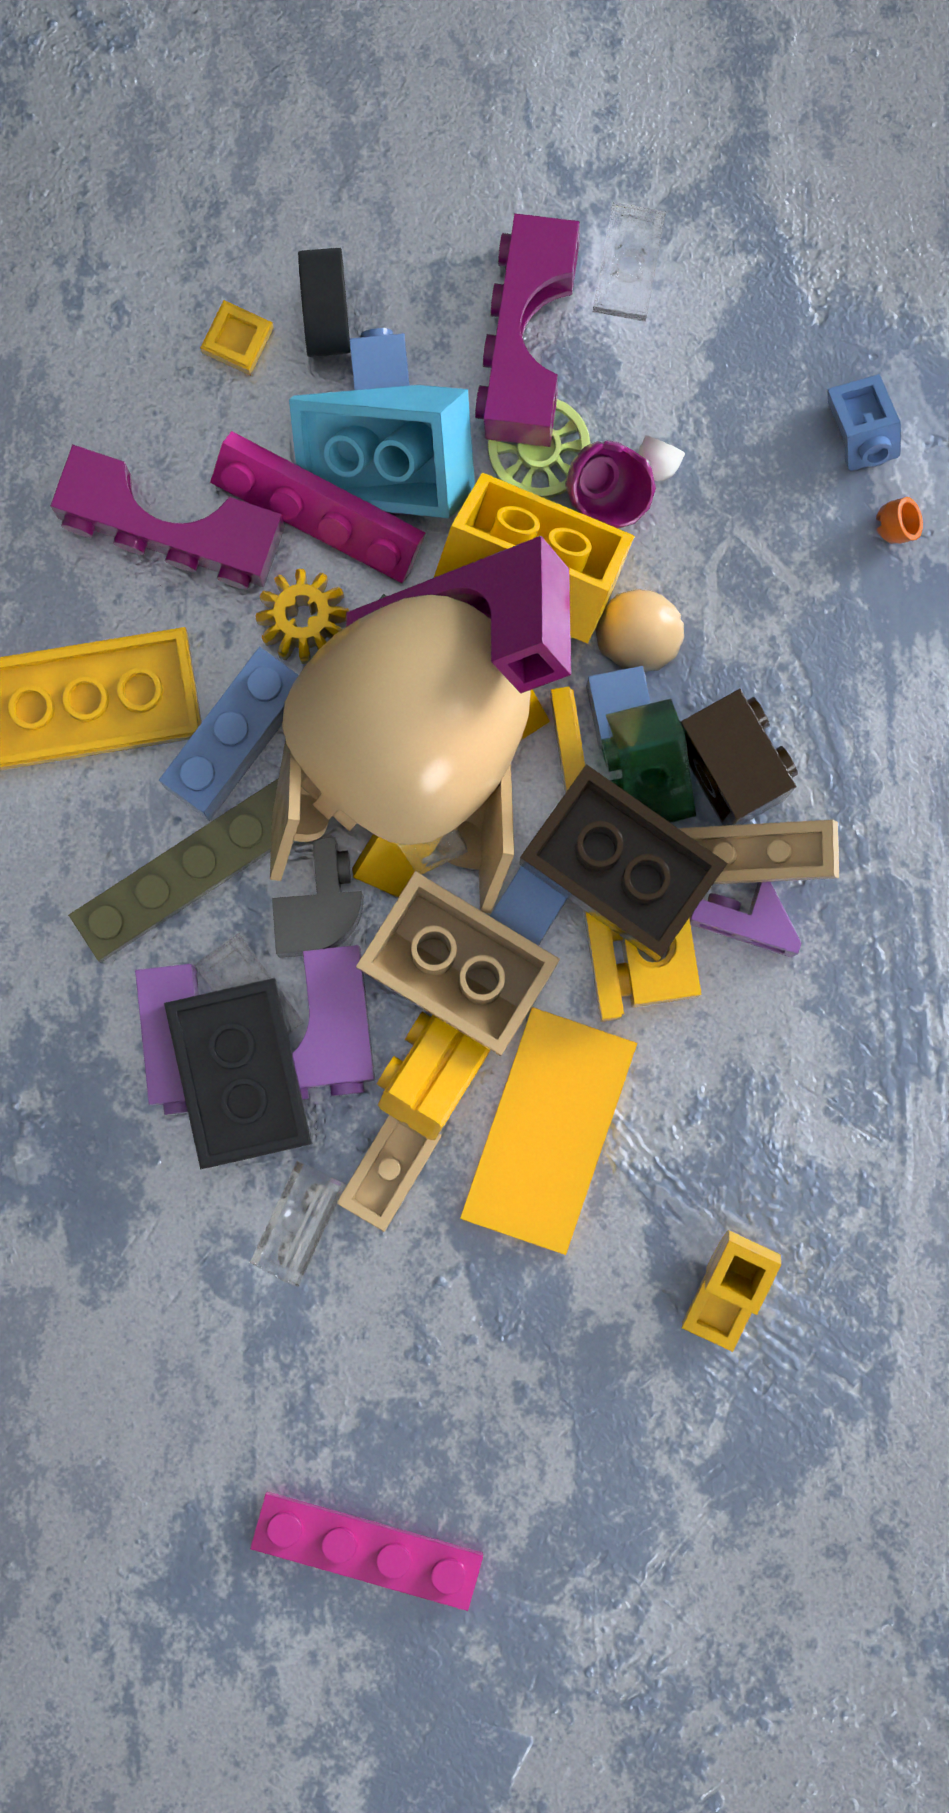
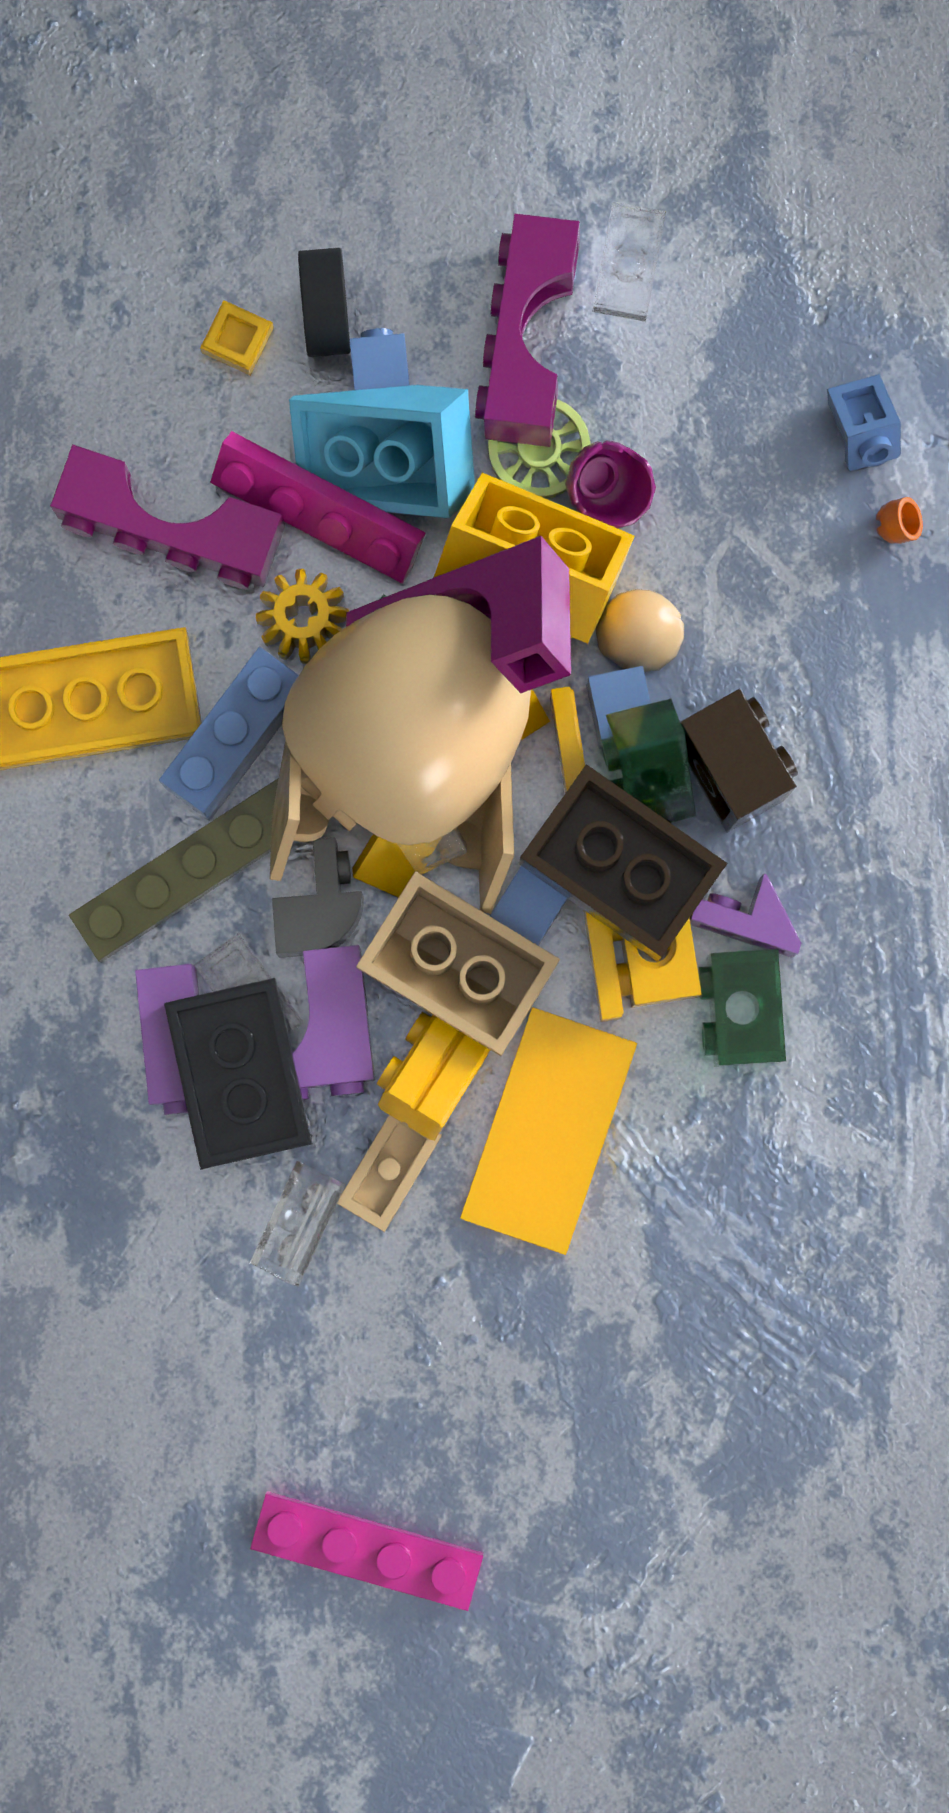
(661, 457): white hinge -> none
(731, 1290): yellow brick -> none
(757, 977): none -> clear green brick
(773, 850): tan plate -> none

